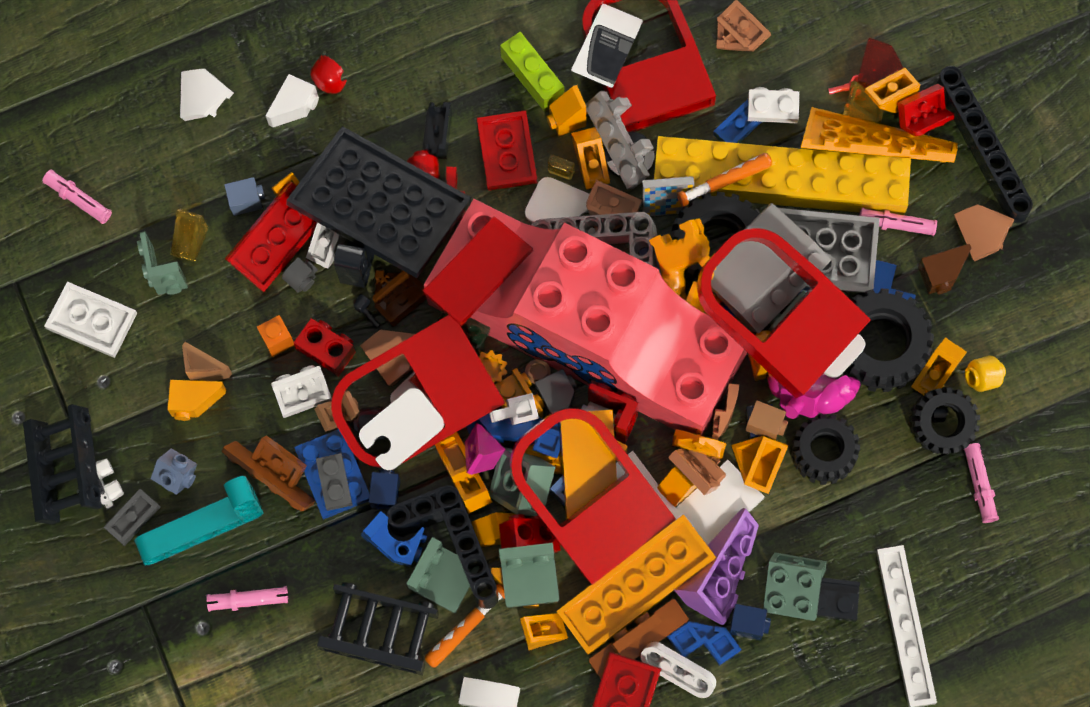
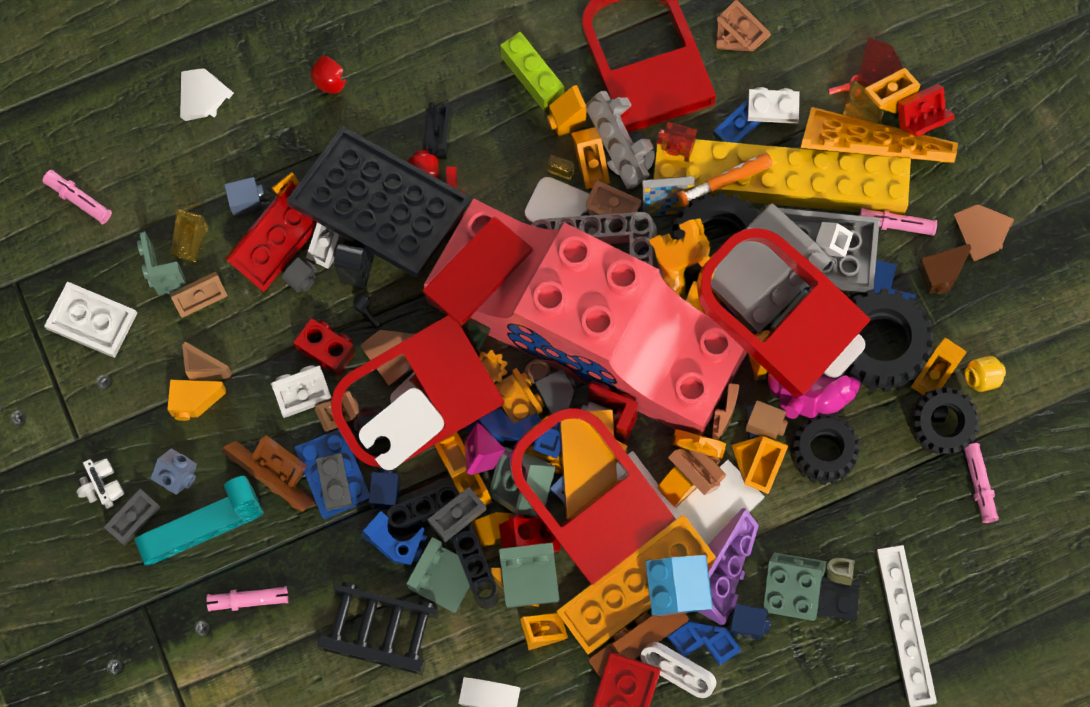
(41, 468): black fence -> none
(198, 294): none -> medium nougat plate
(275, 336): orange brick -> none
(292, 101): white slope -> none
(397, 295): reddish brown slope -> none
(457, 514): none -> dark grey plate
(458, 633): orange piece -> none
(507, 150): red plate -> none
(518, 409): white plate -> none
(607, 45): sticker -> none
(677, 140): none -> clear red brick
(679, 585): none -> slope
(834, 239): none -> white plate
(840, 570): none -> olive tile
(985, 155): black beam -> none

